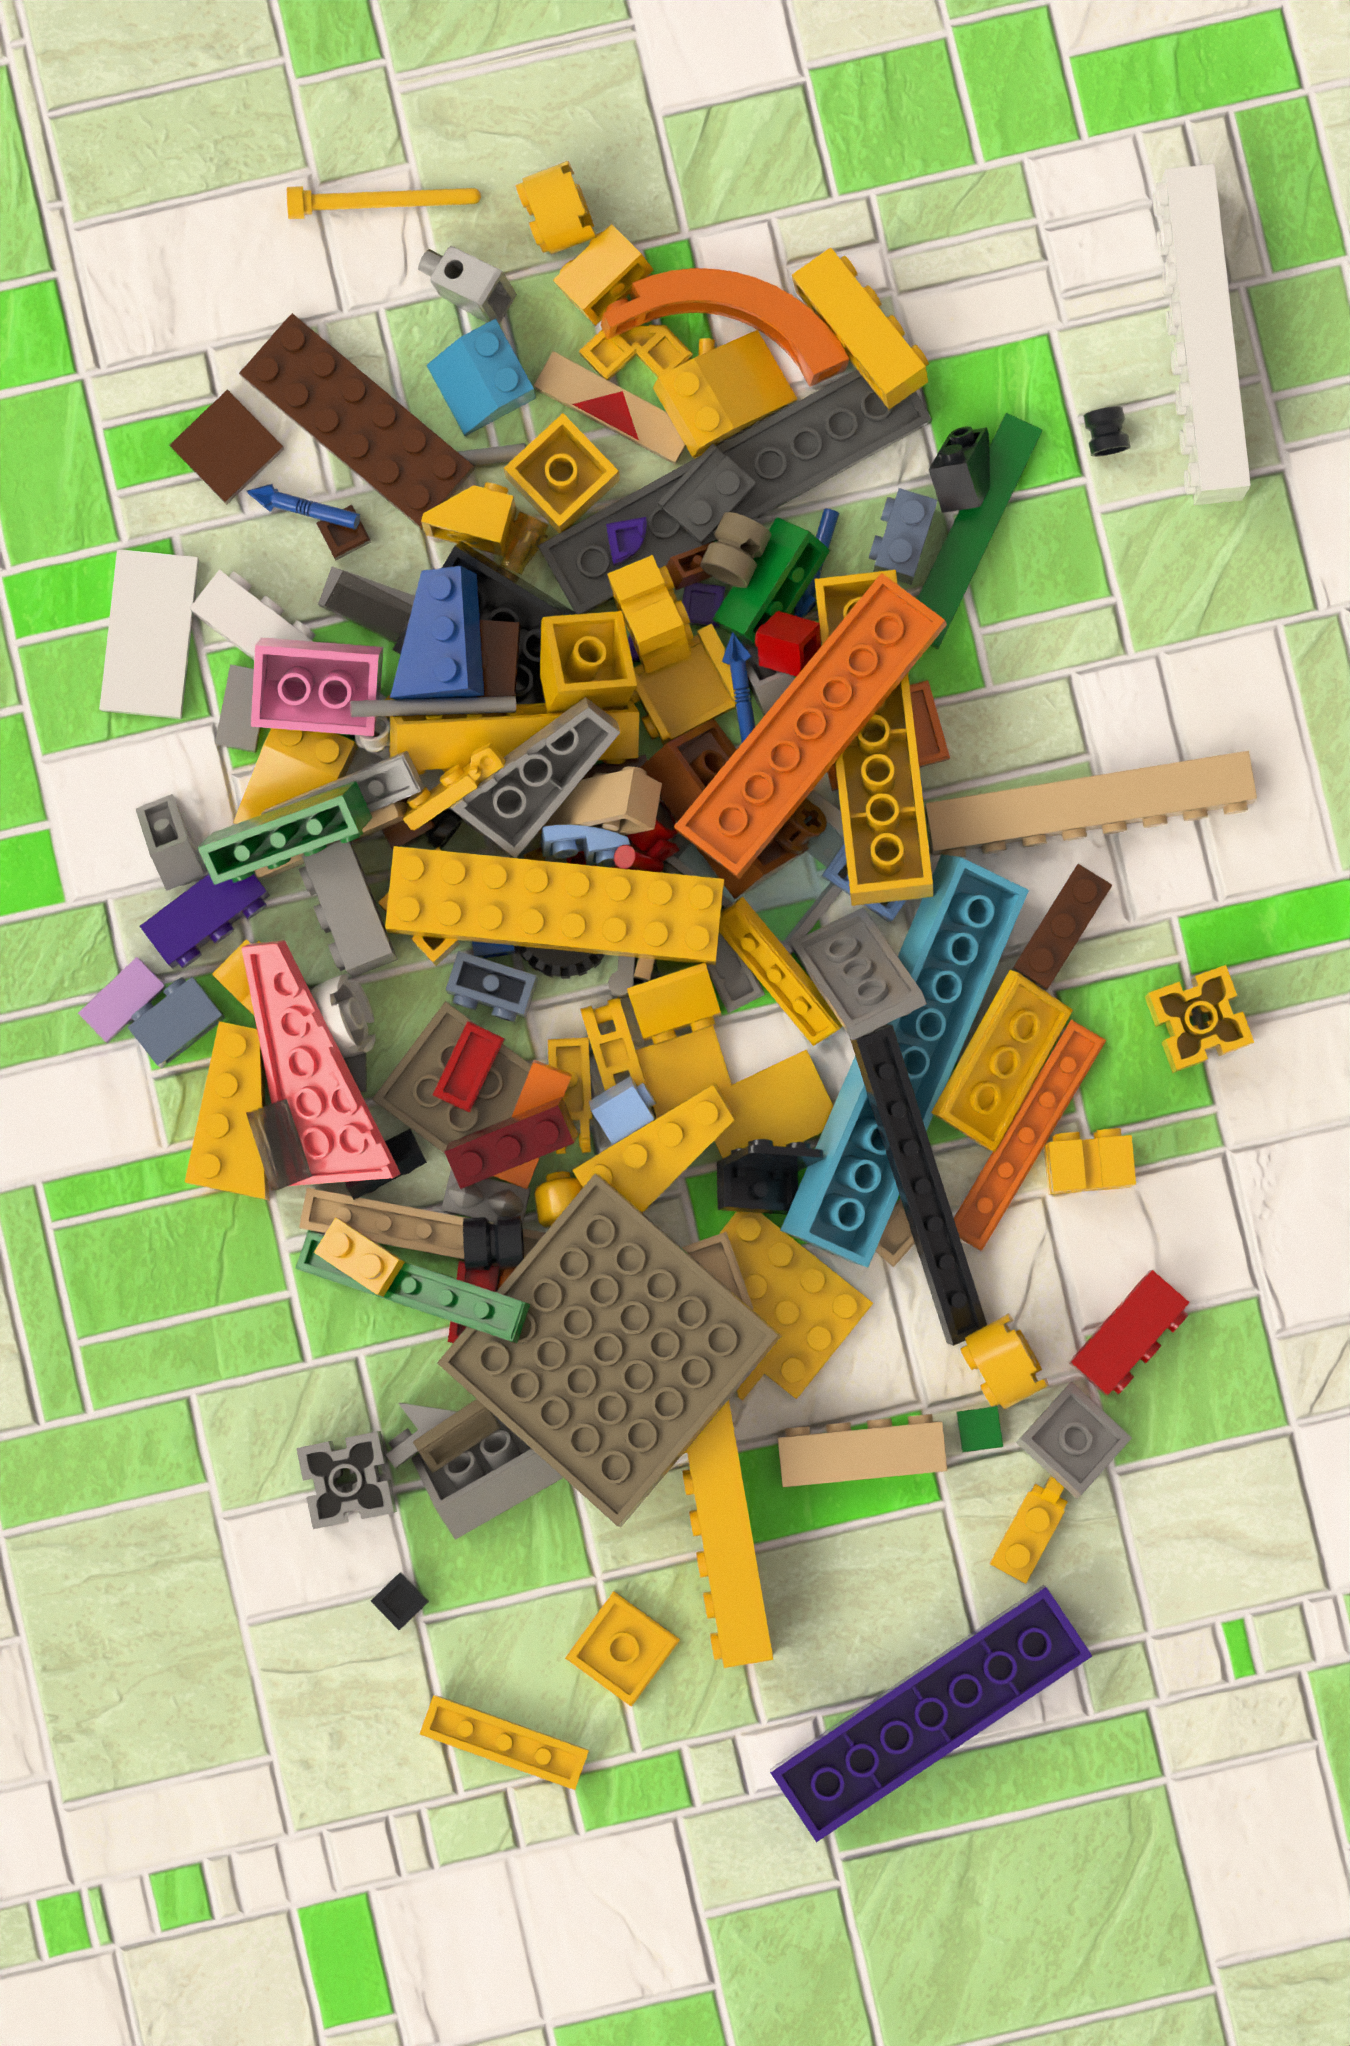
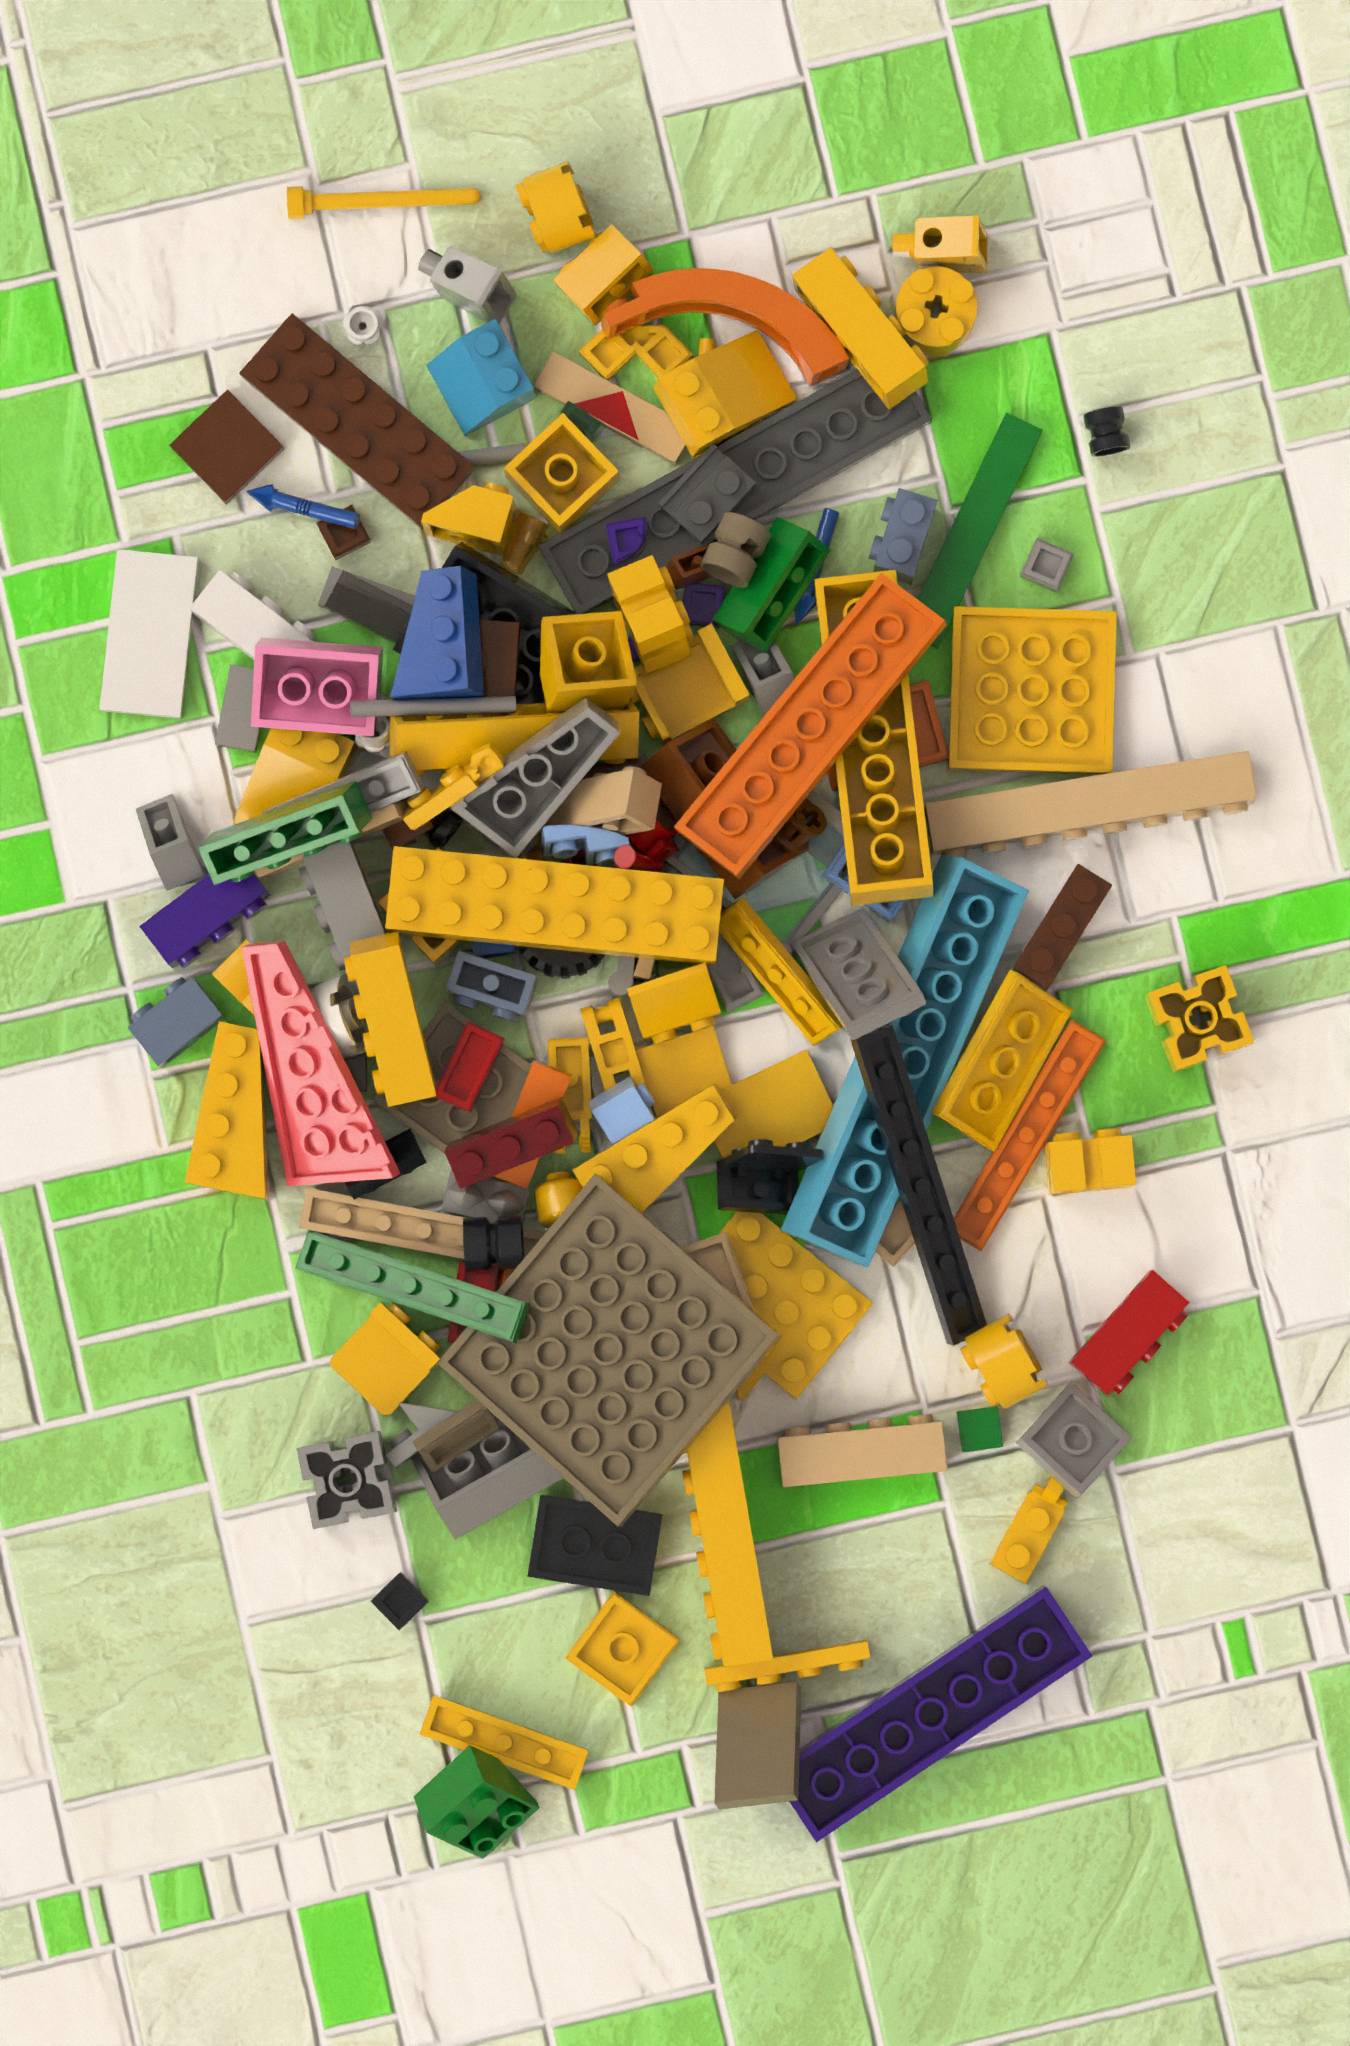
(121, 999): lavender tile -> none
(279, 1144): clear smoke tile -> none
(359, 1257): yellow piece -> none
(365, 315): none -> white plate
(386, 1358): none -> yellow bracket
(392, 1019): none -> yellow brick
(474, 1803): none -> green slope
(583, 421): none -> clear green tile
(587, 1549): none -> black plate
(736, 655): blue piece -> none
(758, 1745): none -> dark tan tile
(787, 643): red brick -> none
(805, 1662): none -> yellow plate
(958, 307): none -> yellow brick
(961, 244): none -> yellow torso
(962, 469): slope -> none
(1032, 690): none -> yellow plate
(1046, 565): none -> light grey tile
(1203, 335): white brick -> none

